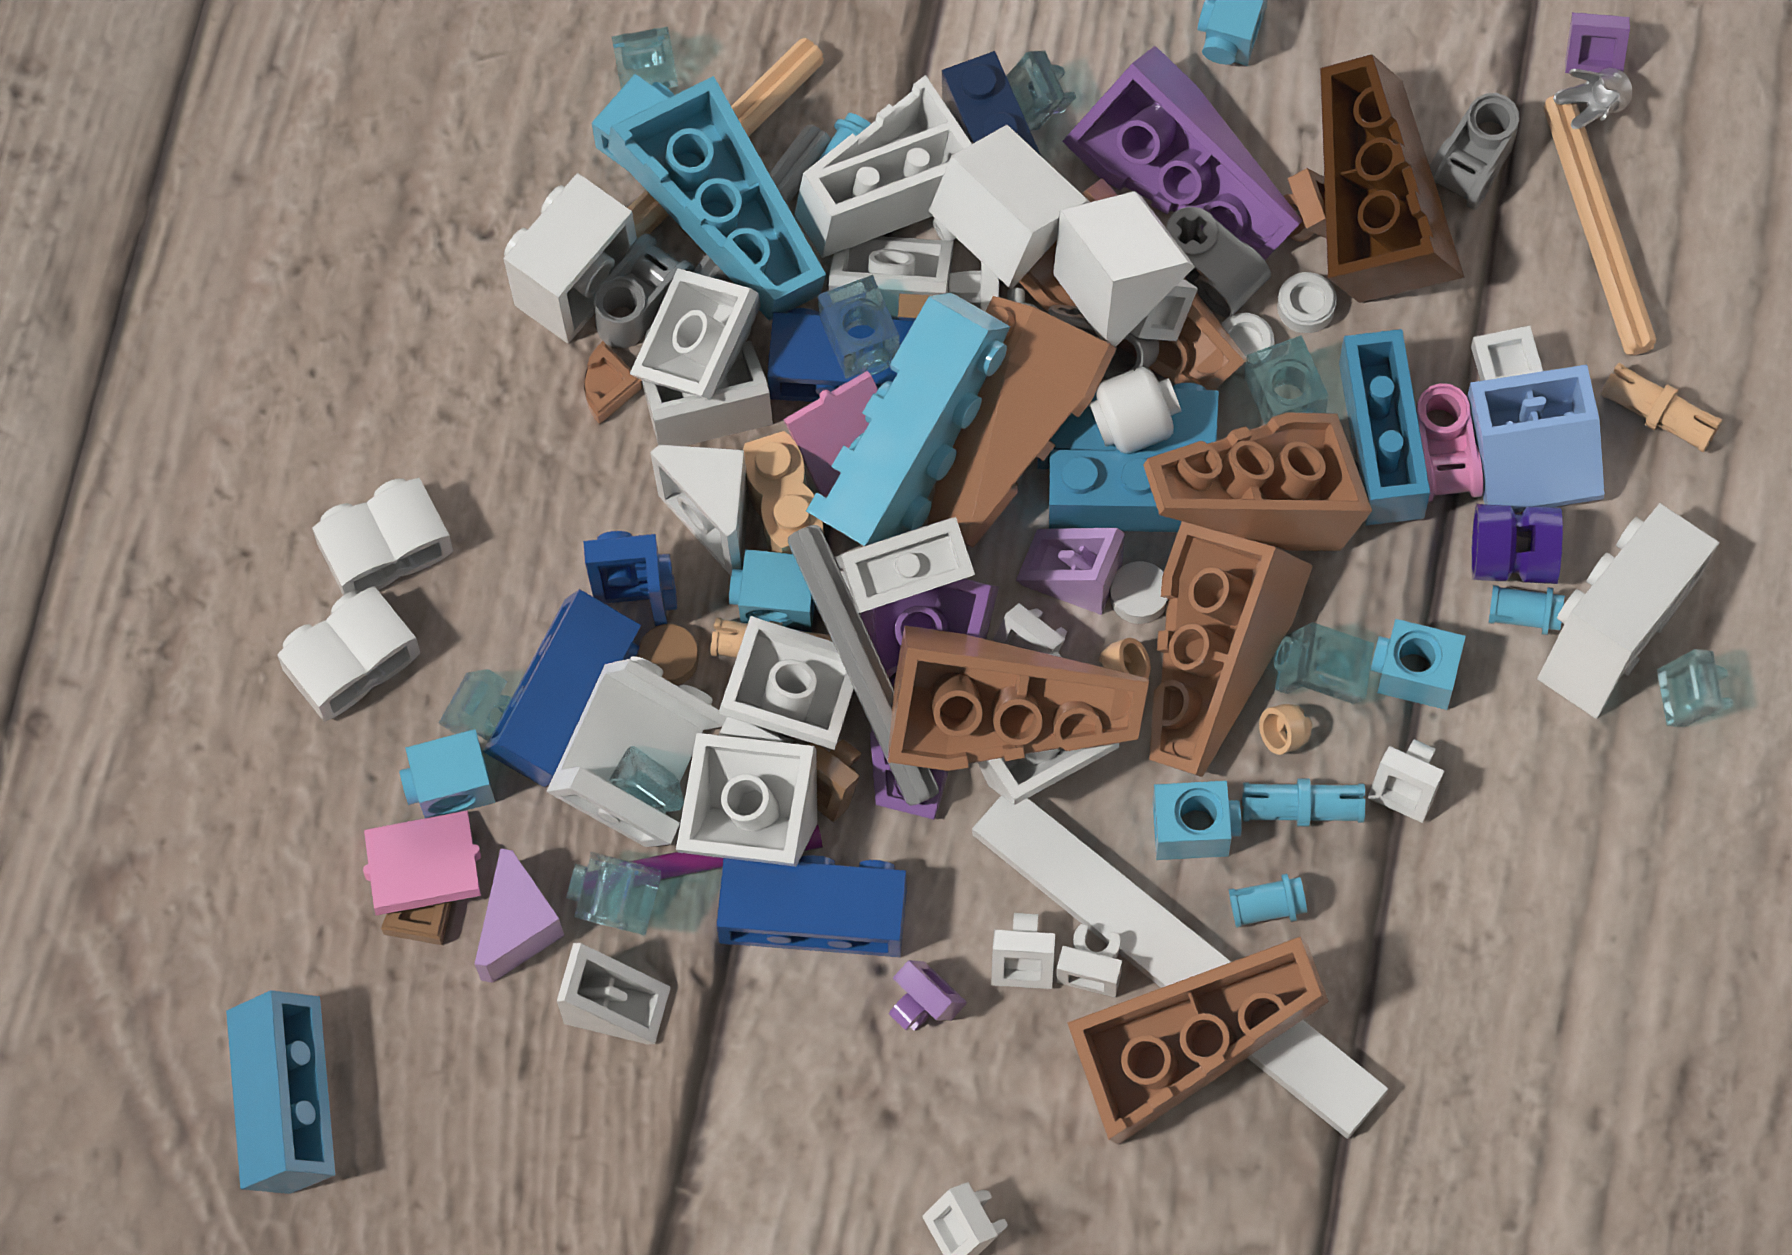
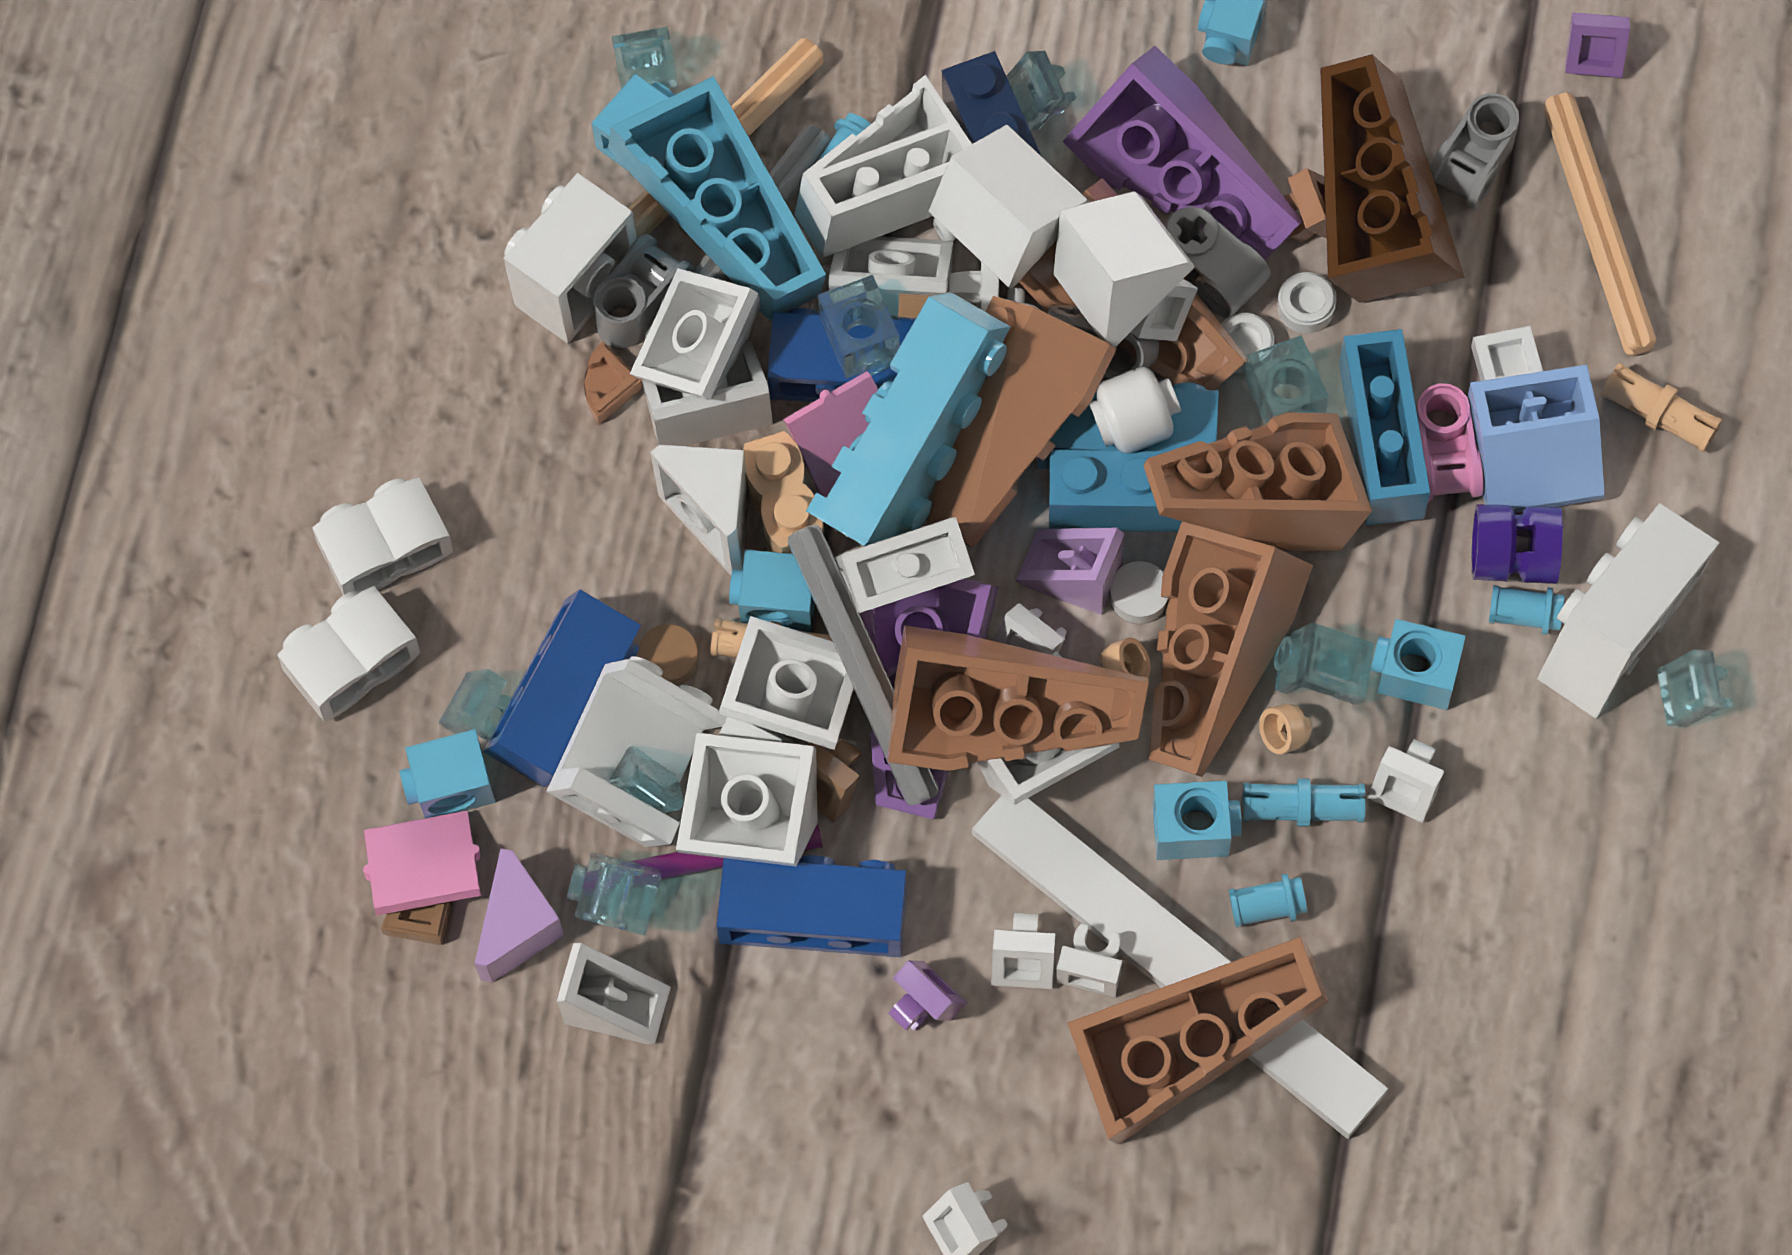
(280, 1092): dark azure brick -> none
(631, 570): blue bracket -> none
(1603, 93): flat silver piece -> none

